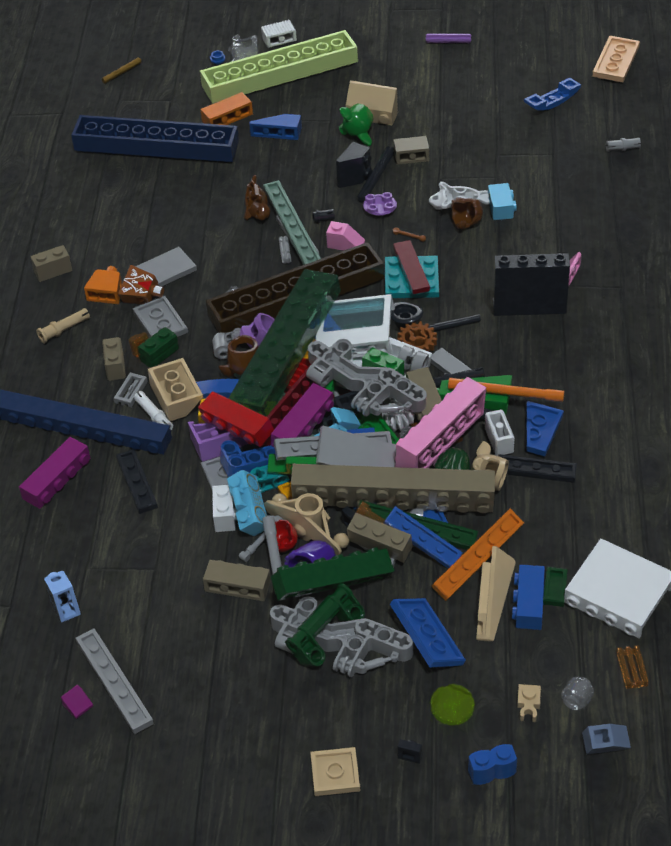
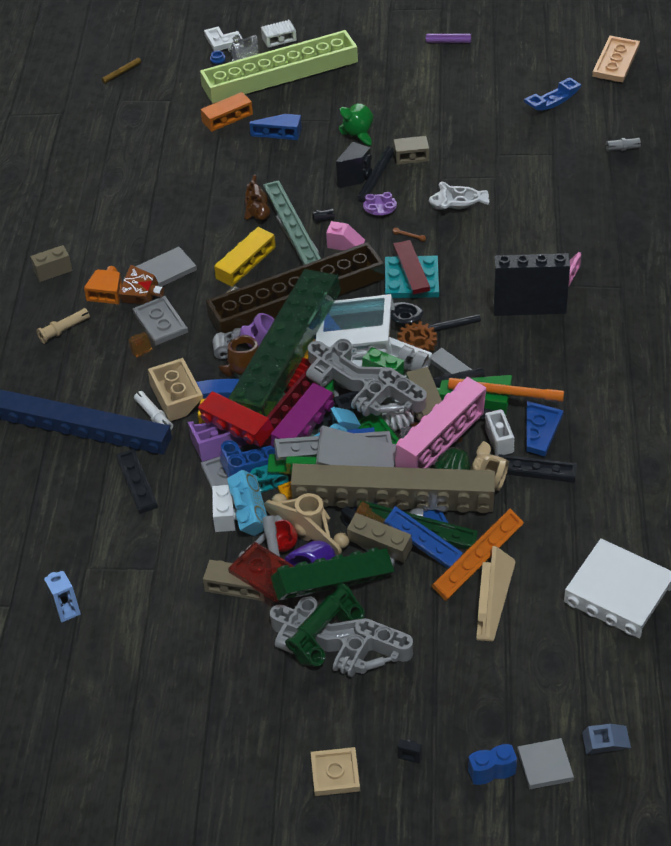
(54, 472): magenta brick -> none
(76, 701): magenta slope -> none
(113, 358): dark tan brick -> none
(114, 681): light grey plate -> none
(138, 385): light grey tile -> none
(155, 138): dark blue brick -> none
(158, 347): dark green brick -> none
(218, 40): none -> white plate
(244, 256): none -> yellow brick
(257, 567): none -> clear red tile
(284, 249): light grey axle -> none
(378, 98): tan slope -> none
(427, 632): blue tile -> none
(452, 704): clear neon green tile -> none
(466, 212): reddish brown hair -> none
(501, 201): medium azure brick -> none
(529, 597): blue brick -> none
(529, 700): tan plate -> none
(545, 763): none -> light grey tile
(555, 586): dark green tile -> none
(577, 693): clear head -> none
(629, 651): clear orange tile -> none

